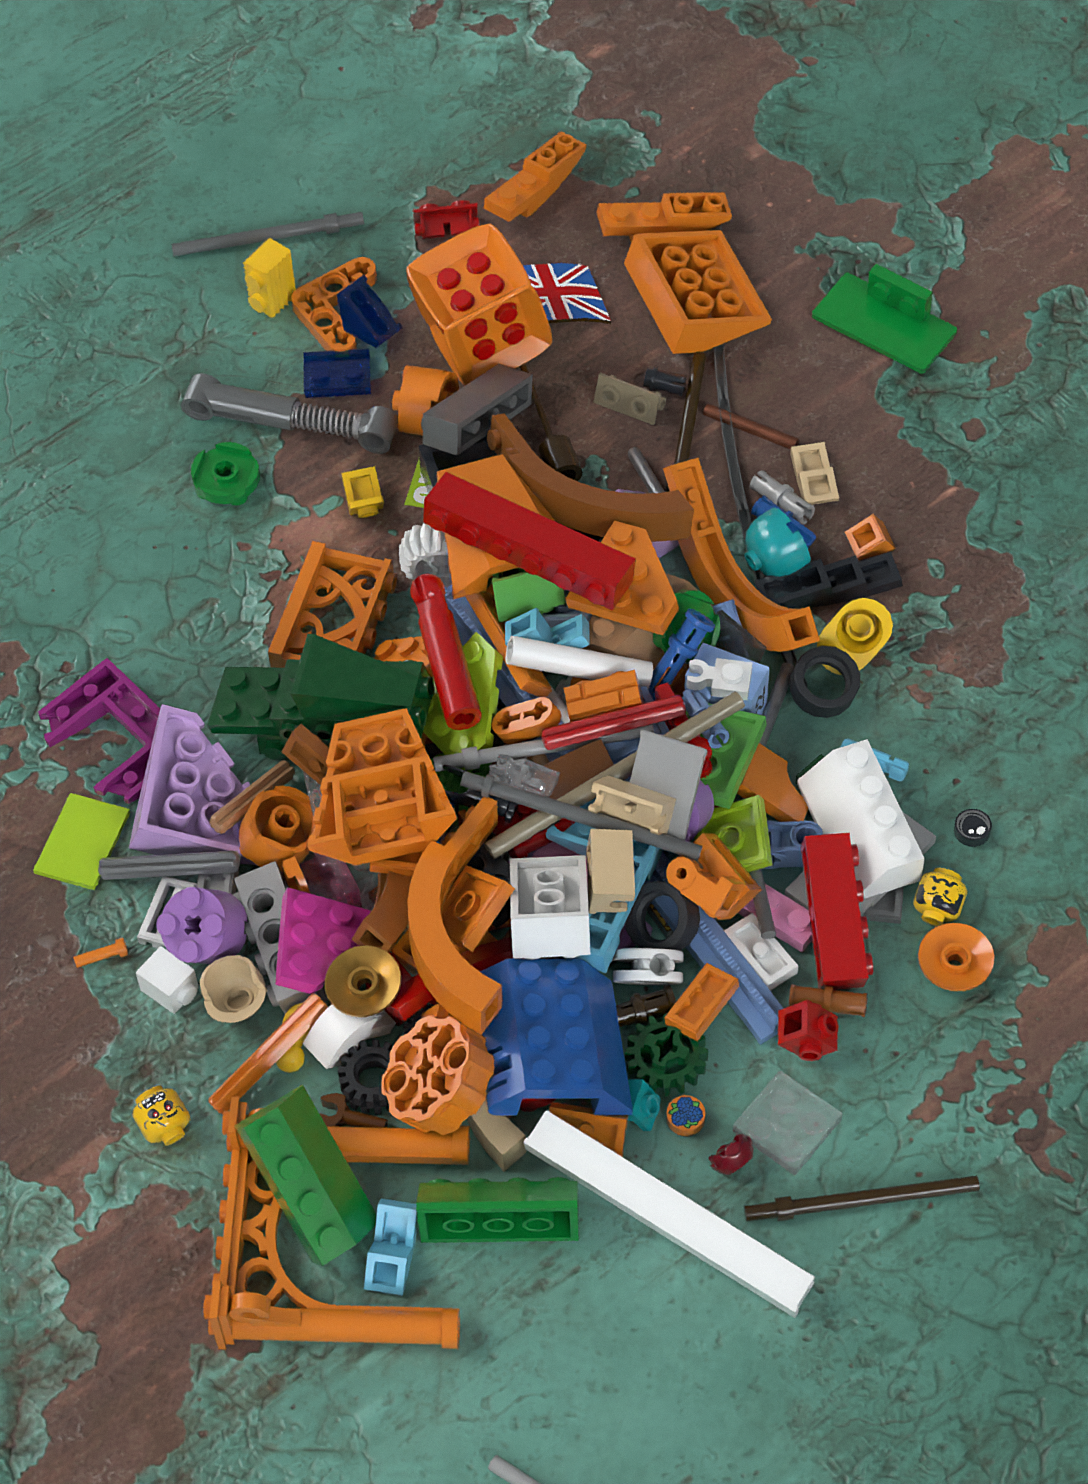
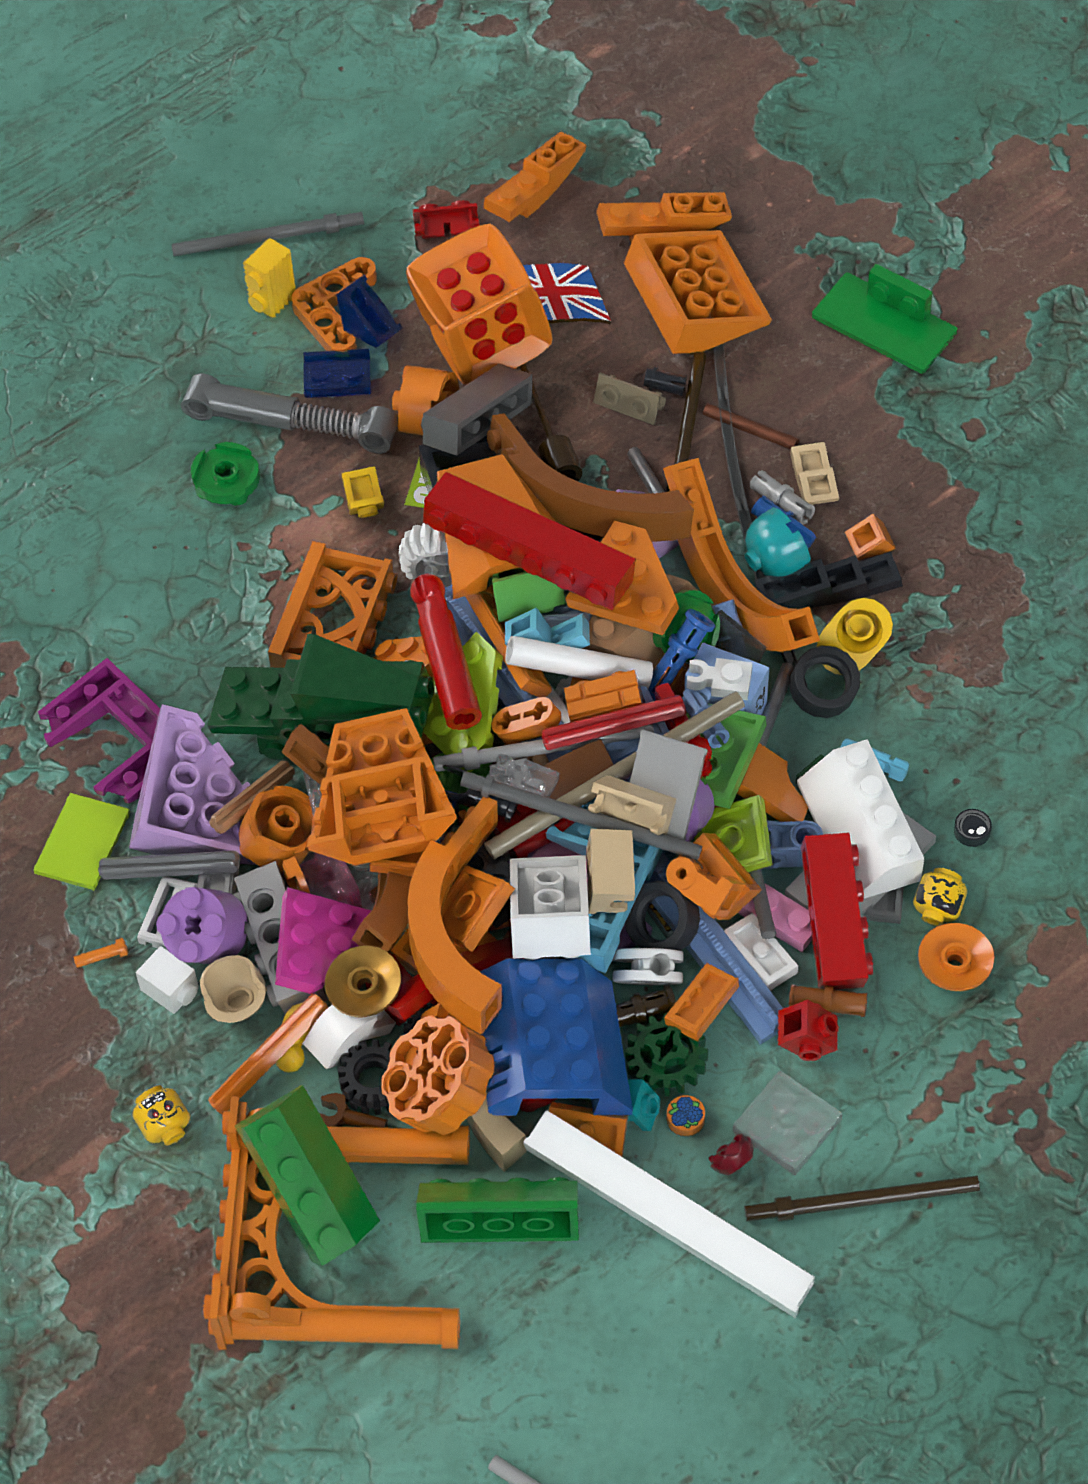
(392, 1247): medium azure slope -> none

